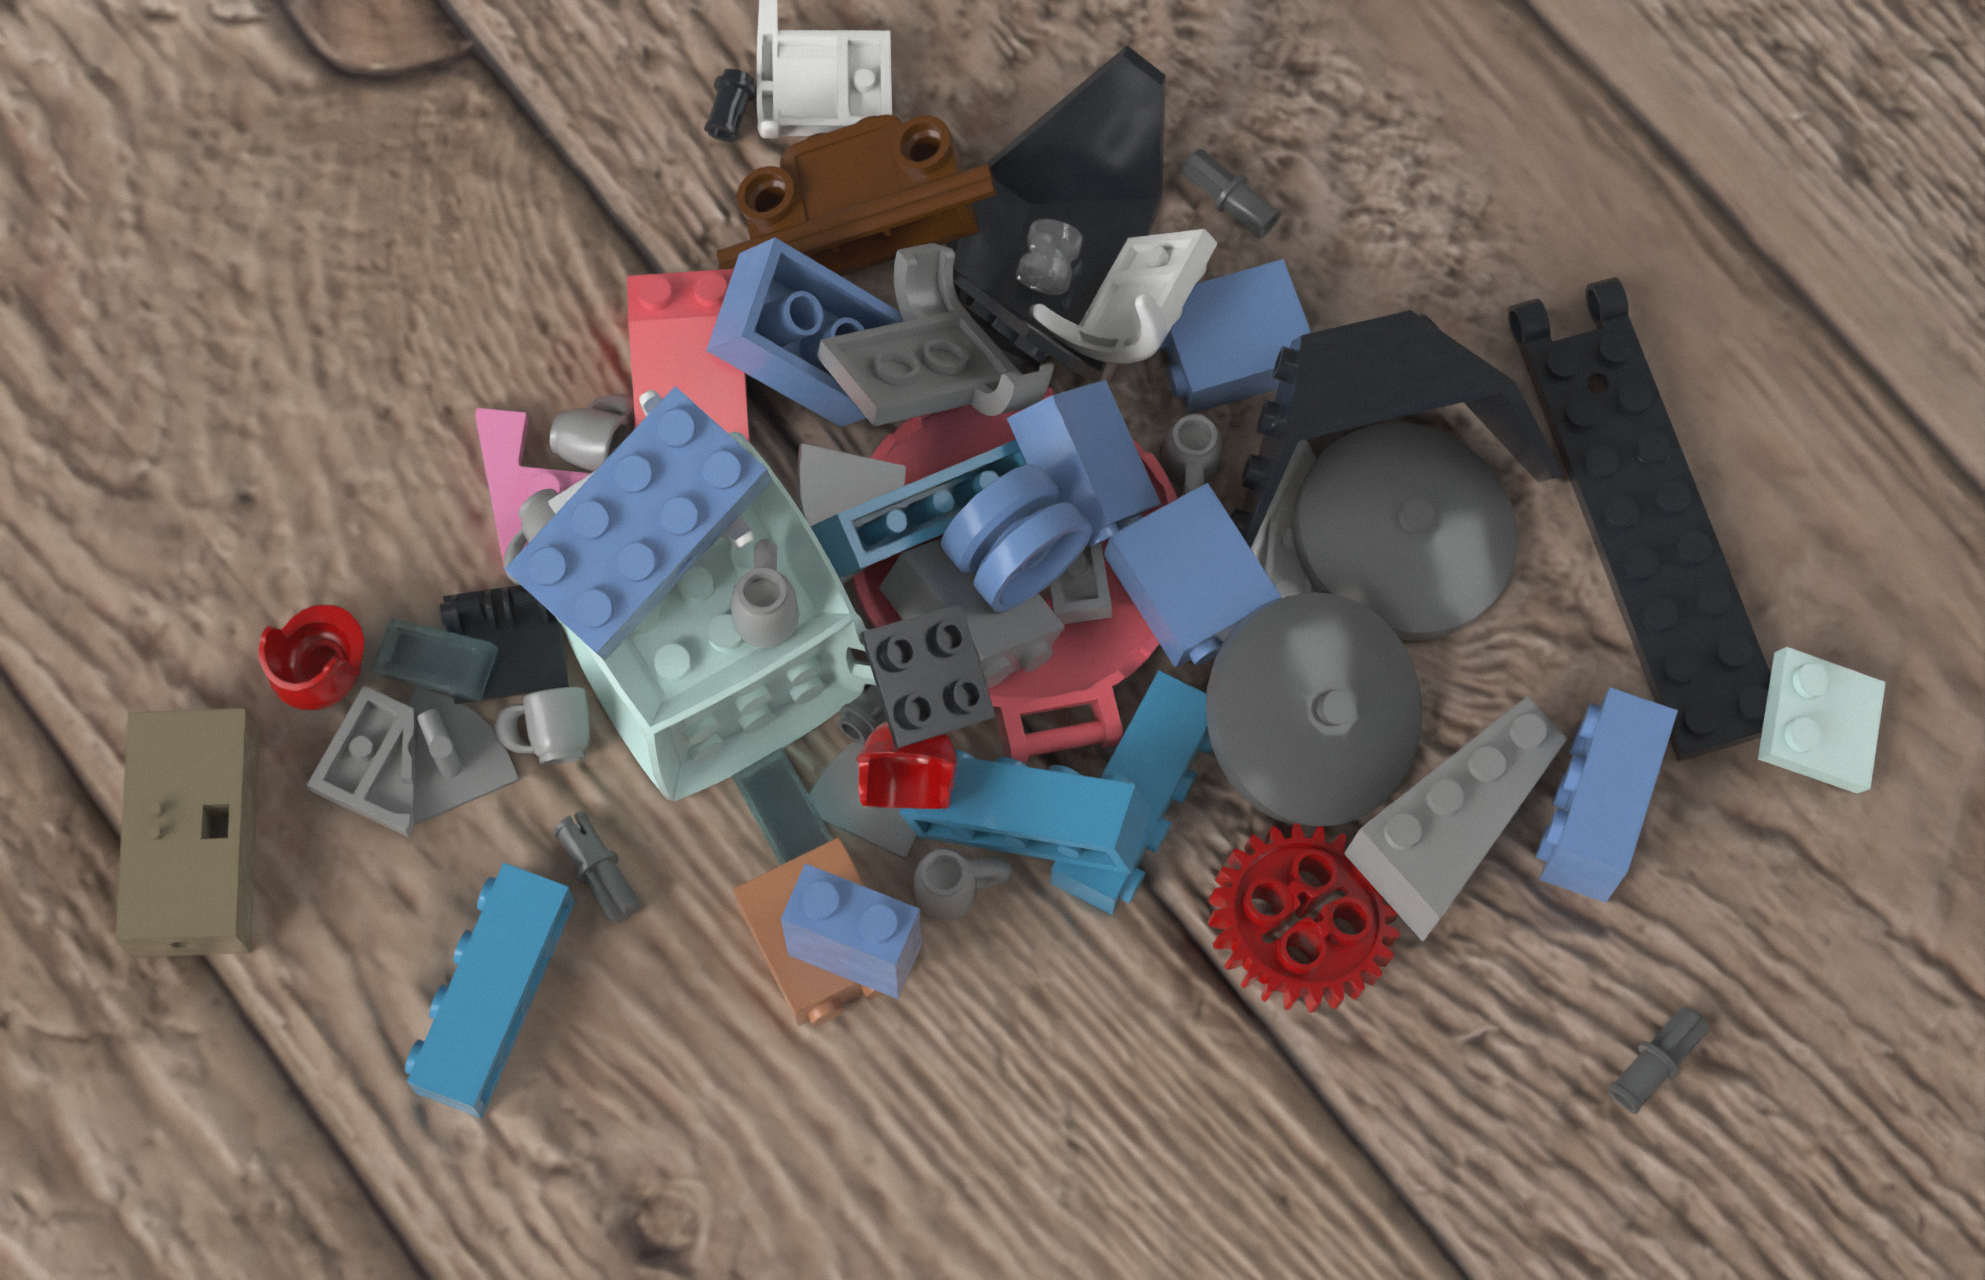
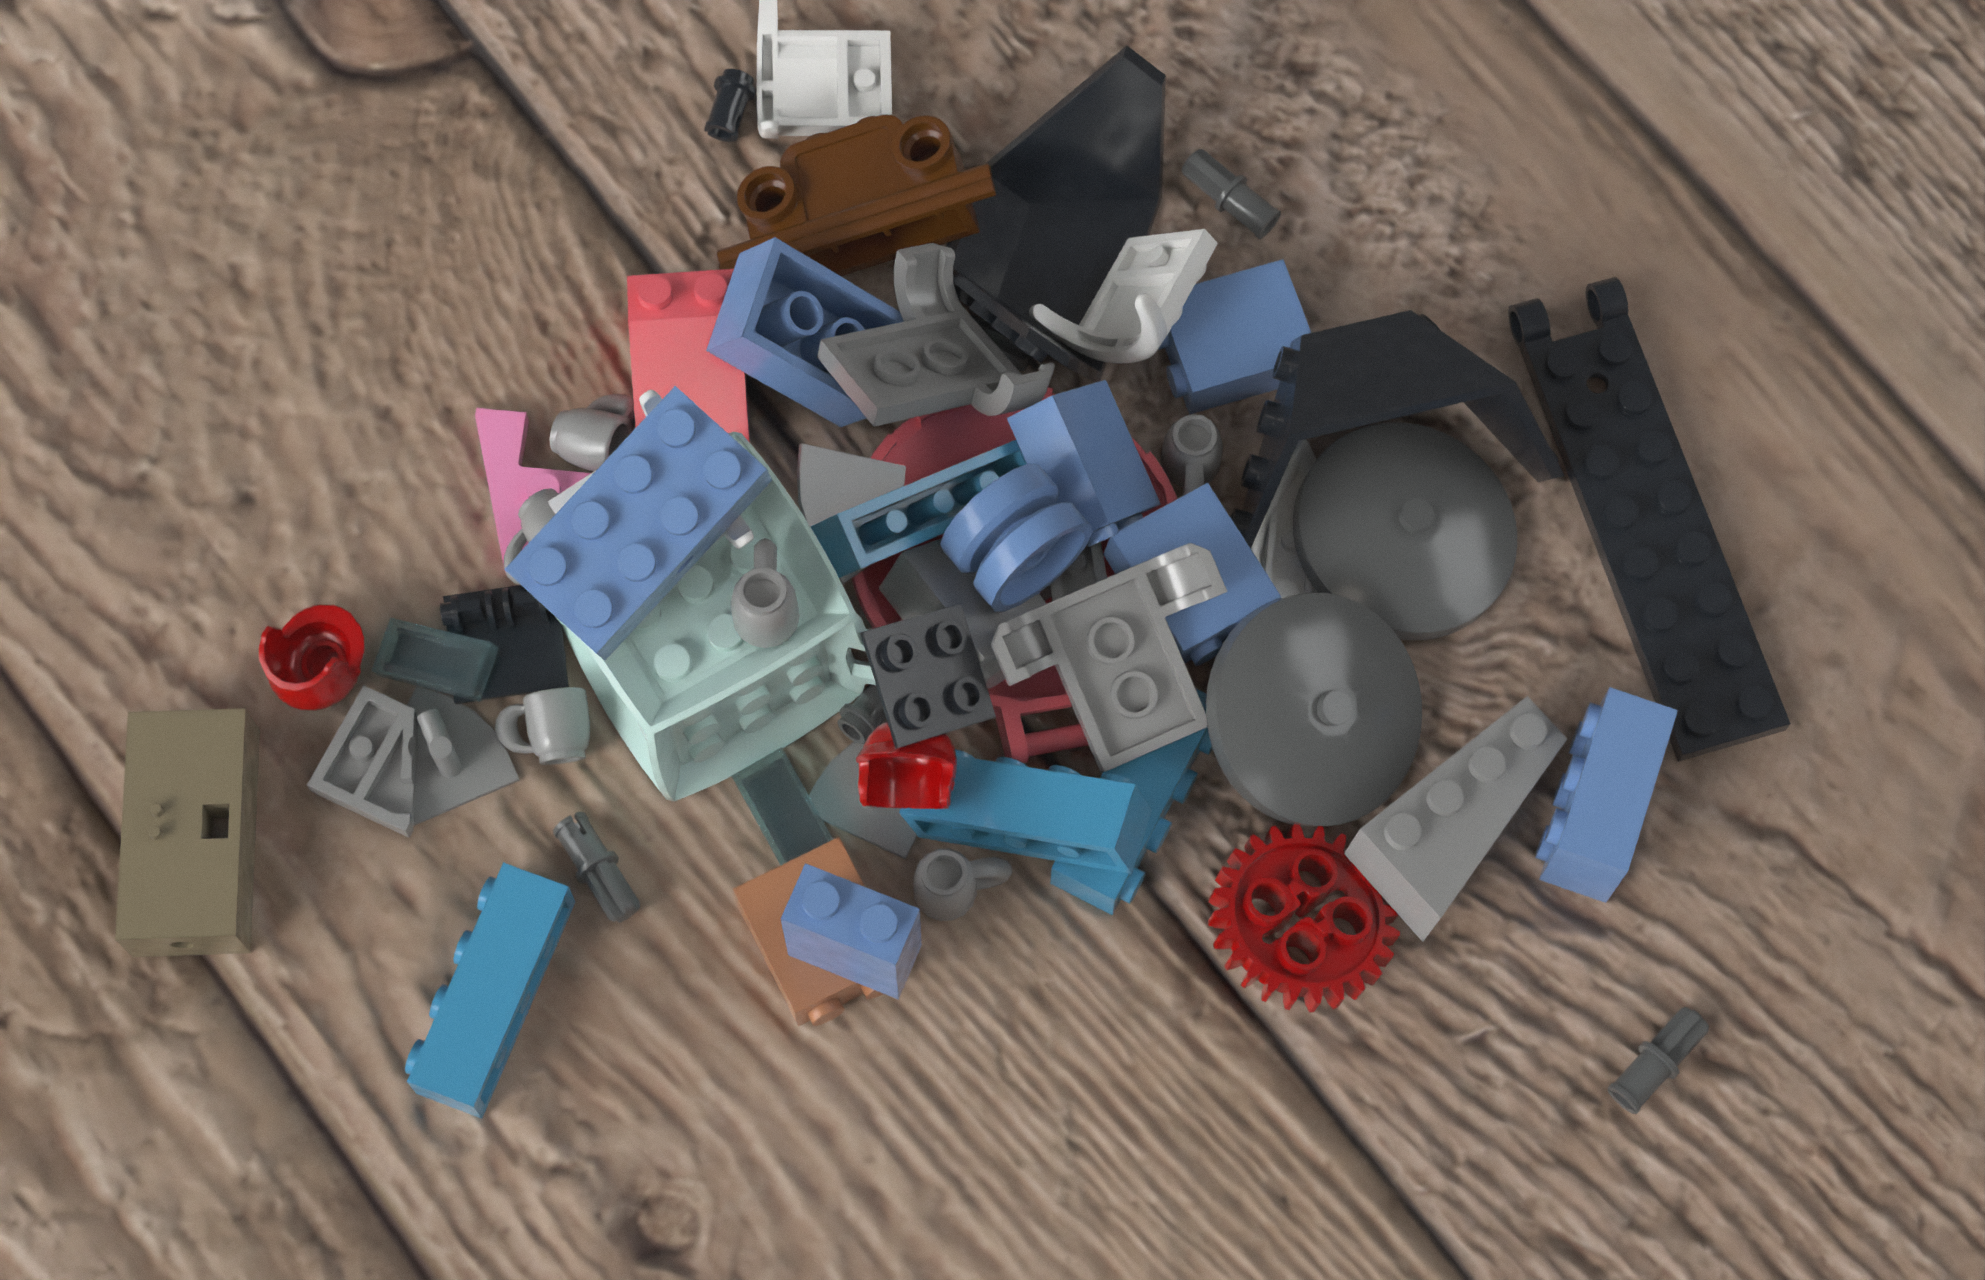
(1049, 257): clear wheel -> none
(1119, 653): none -> light grey piece
(1822, 720): light aqua plate -> none

